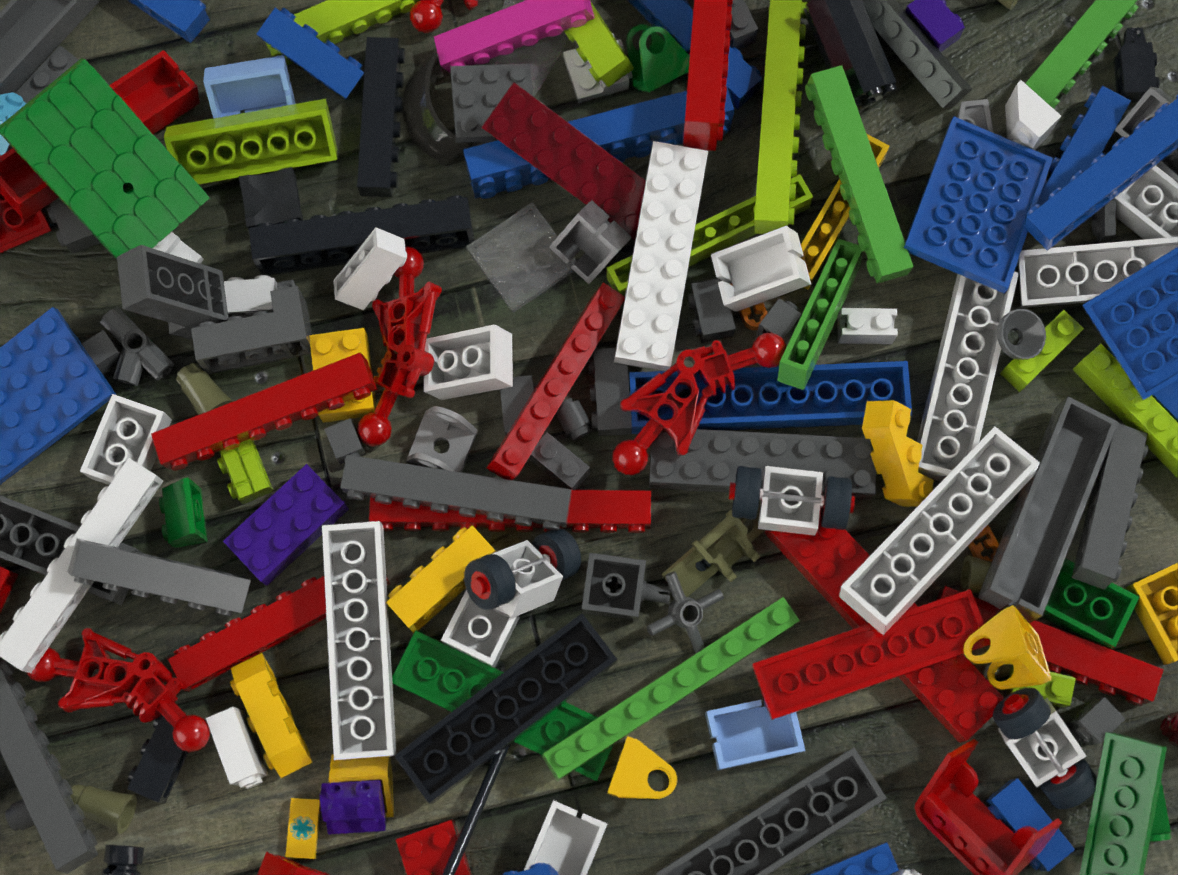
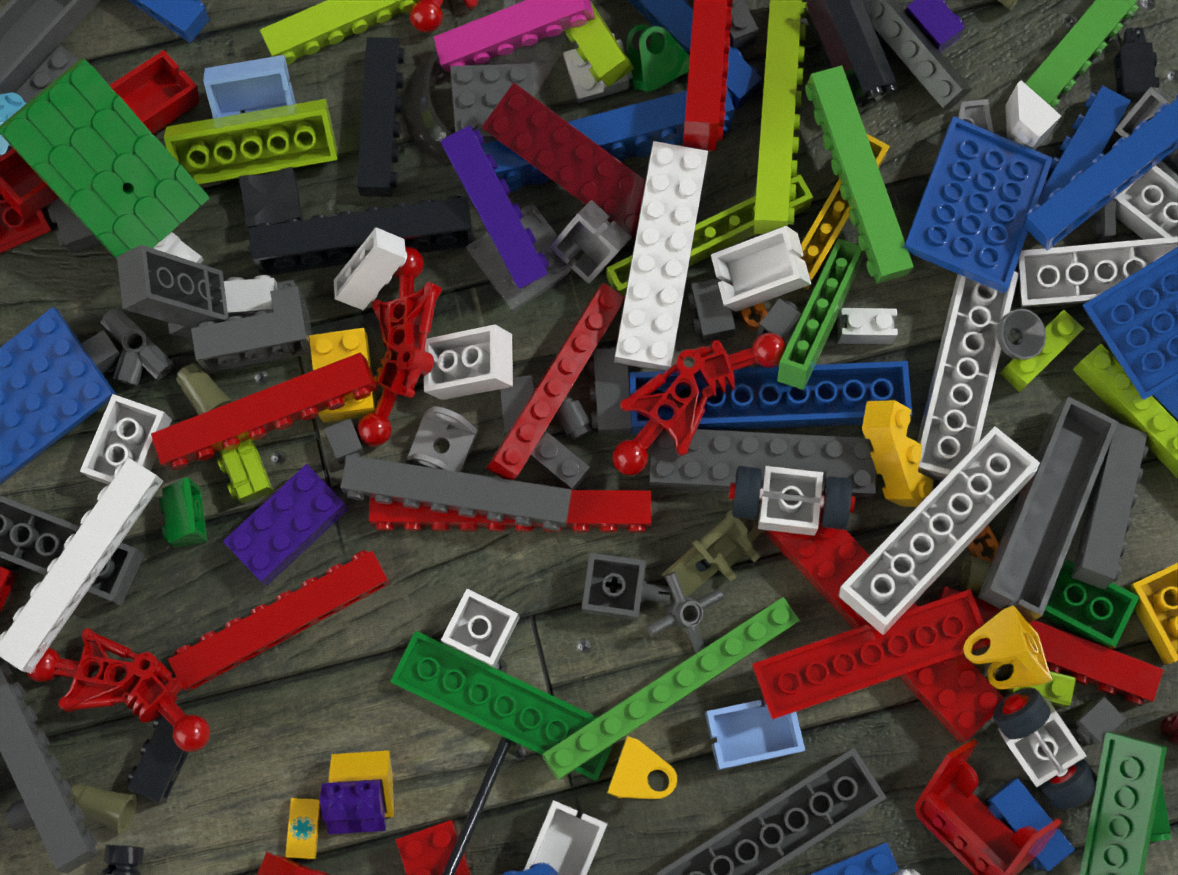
(158, 576): dark grey brick -> none
(237, 748): white brick -> none
(270, 716): yellow brick -> none
(310, 53): blue brick -> none
(358, 641): white brick -> none
(439, 581): yellow brick -> none
(494, 206): none -> dark purple brick
(506, 709): black brick -> none
(523, 573): brick -> none

